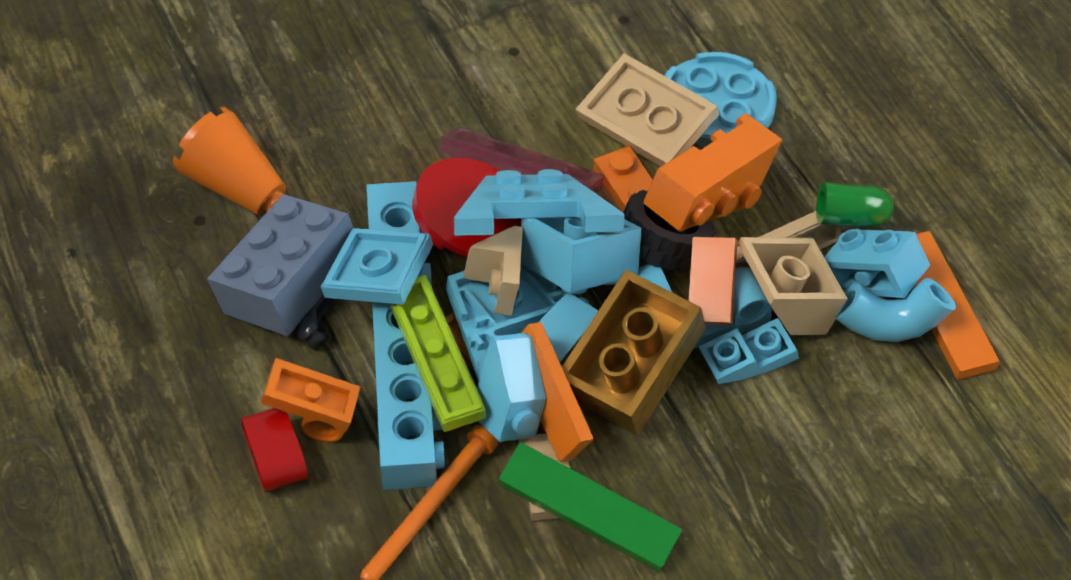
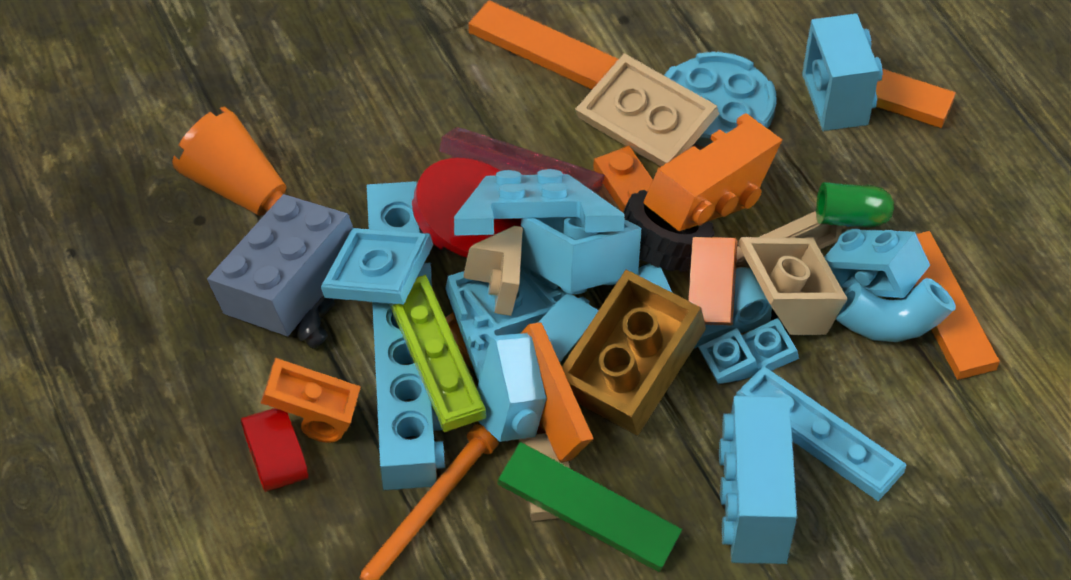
(541, 44): none -> orange tile
(758, 480): none -> medium azure brick
(830, 437): none -> medium azure tile
(841, 71): none -> medium azure brick
(914, 98): none -> orange tile

